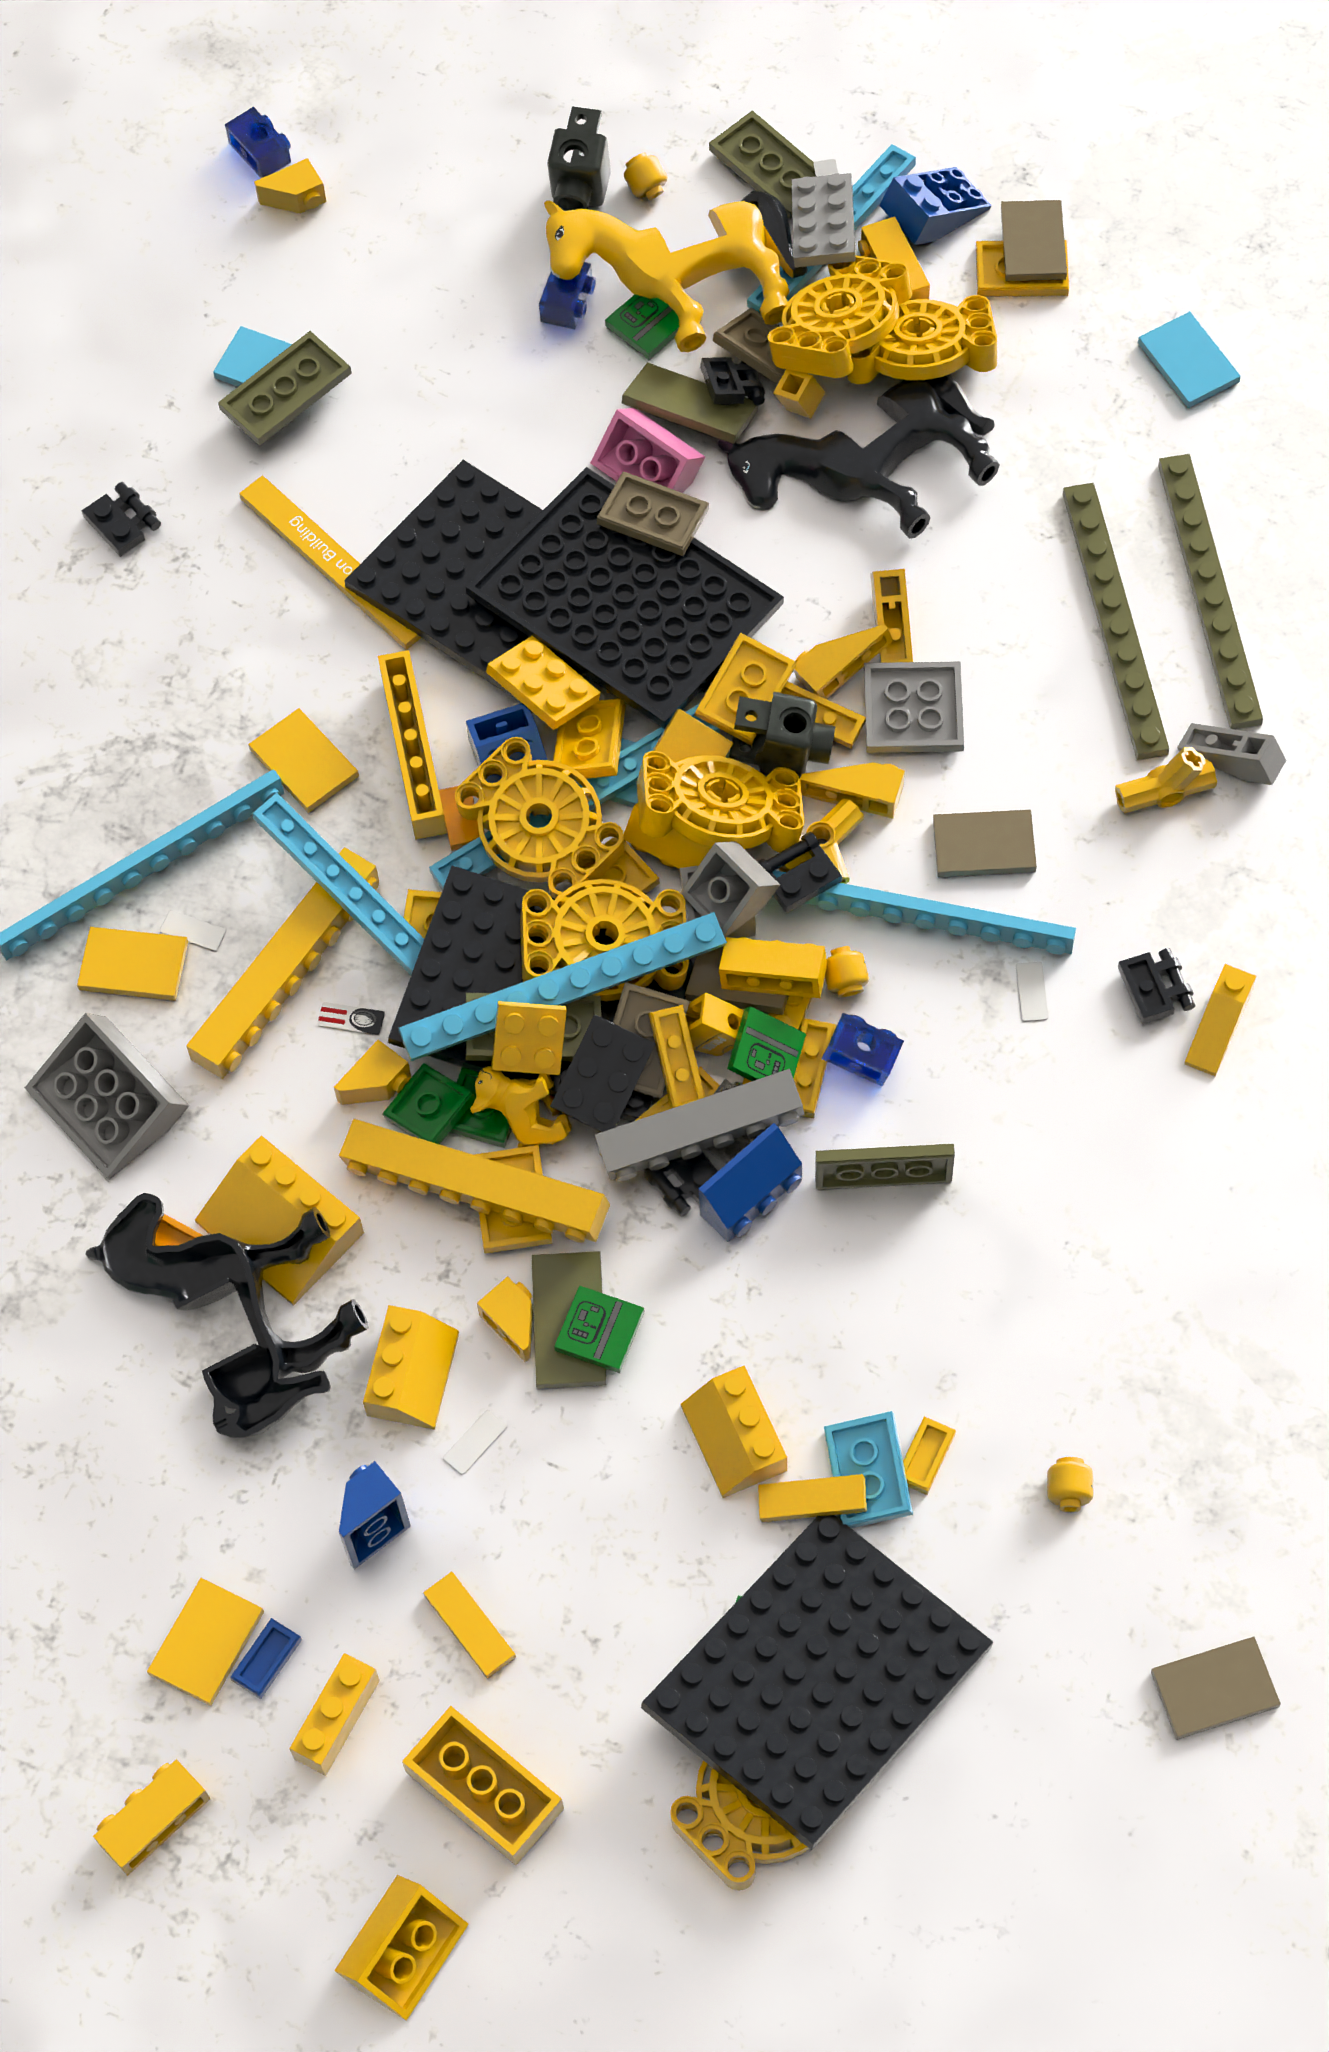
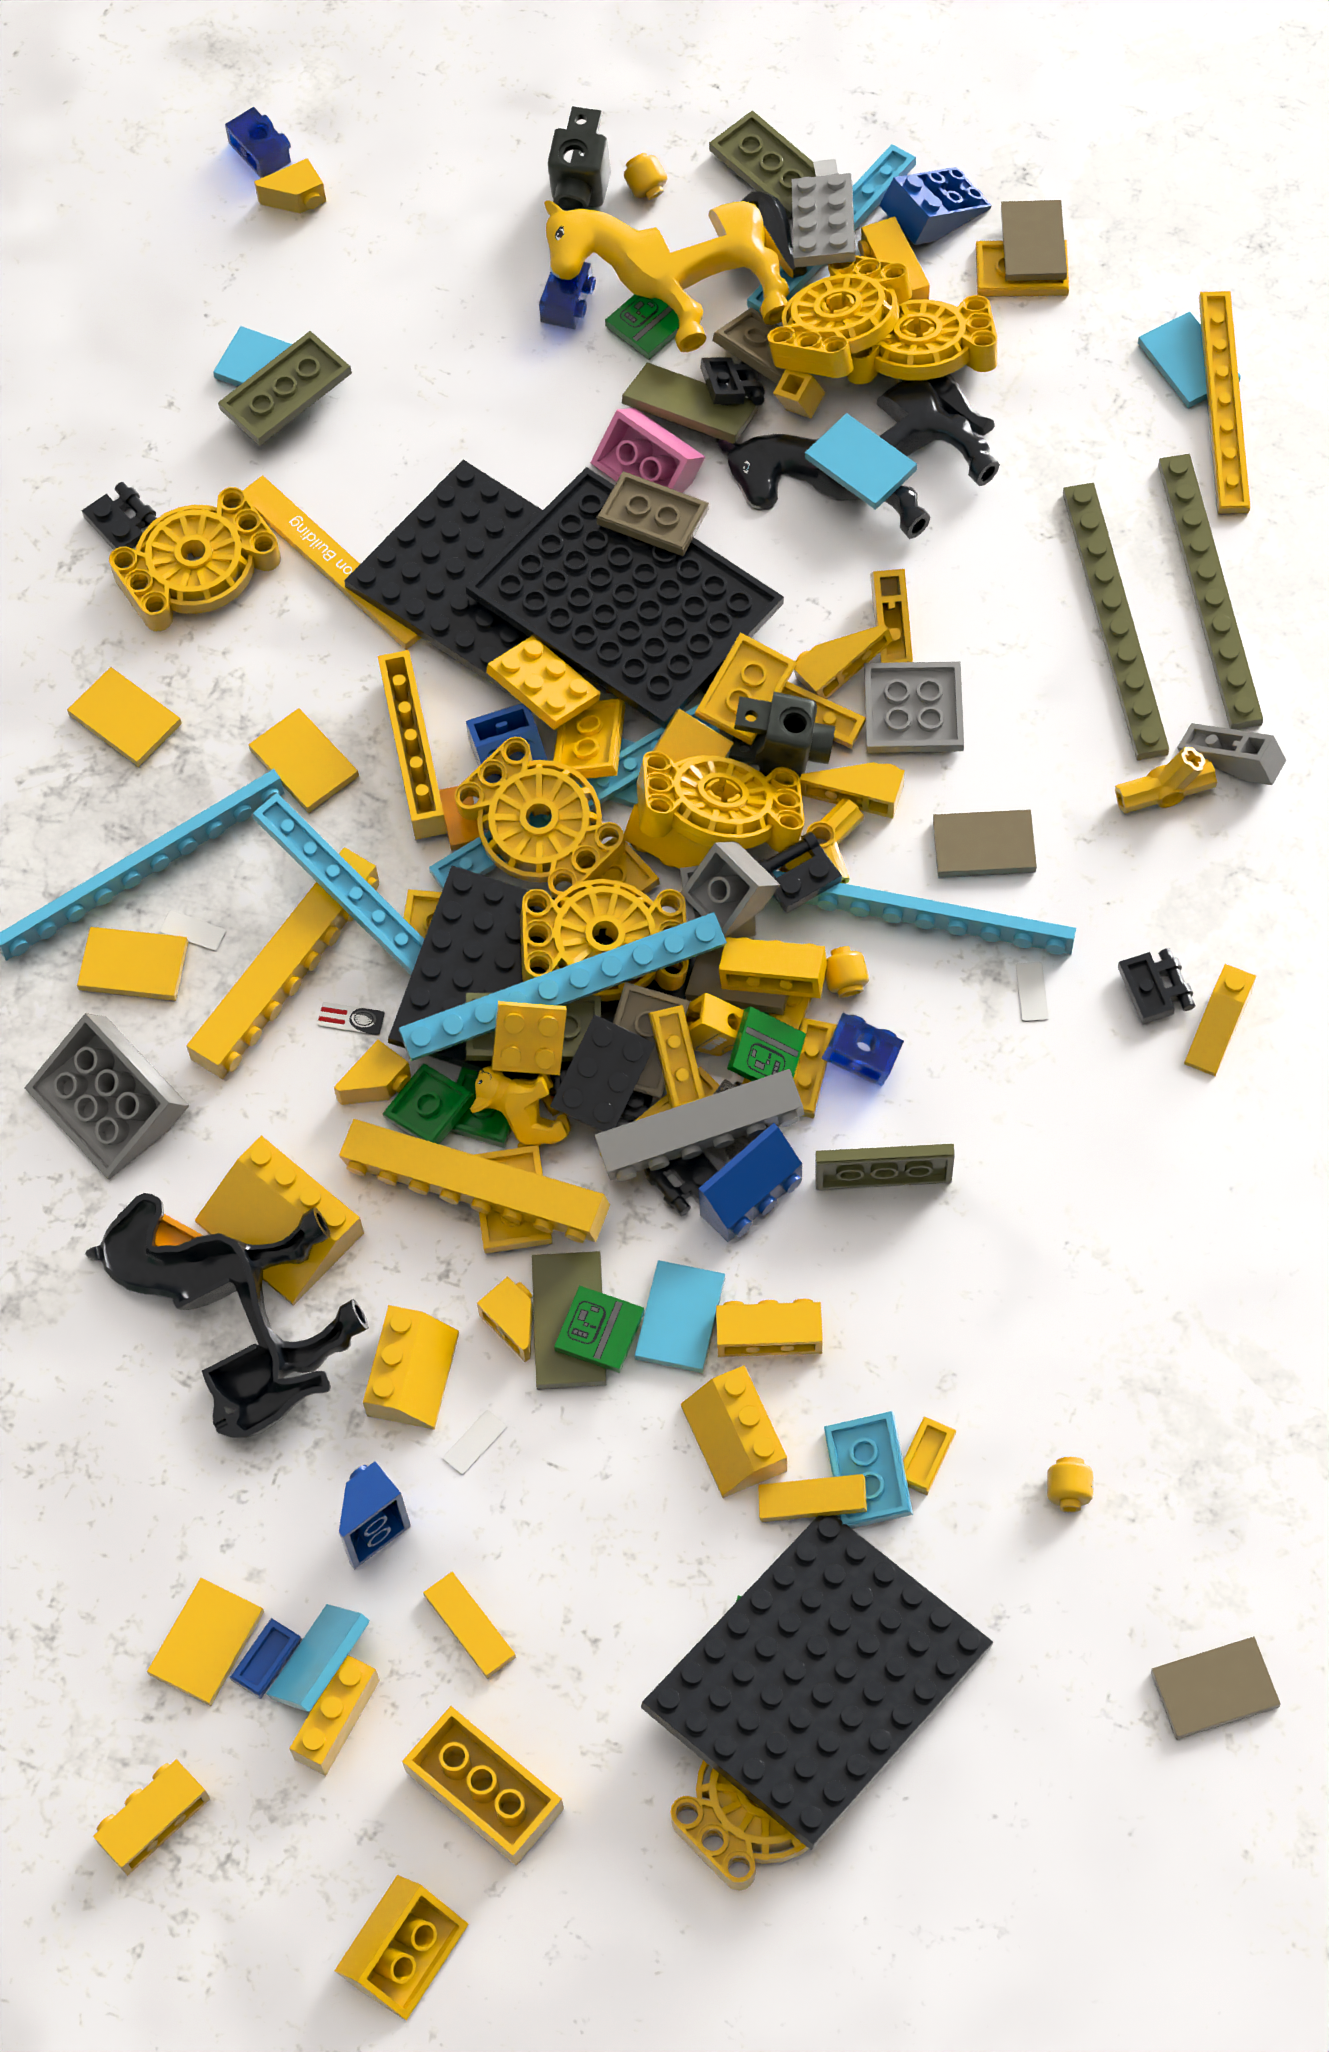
(124, 716): none -> yellow tile
(200, 585): none -> yellow piece
(318, 1657): none -> medium azure tile
(680, 1316): none -> medium azure tile
(769, 1328): none -> yellow brick
(861, 461): none -> medium azure tile
(1224, 402): none -> yellow tile

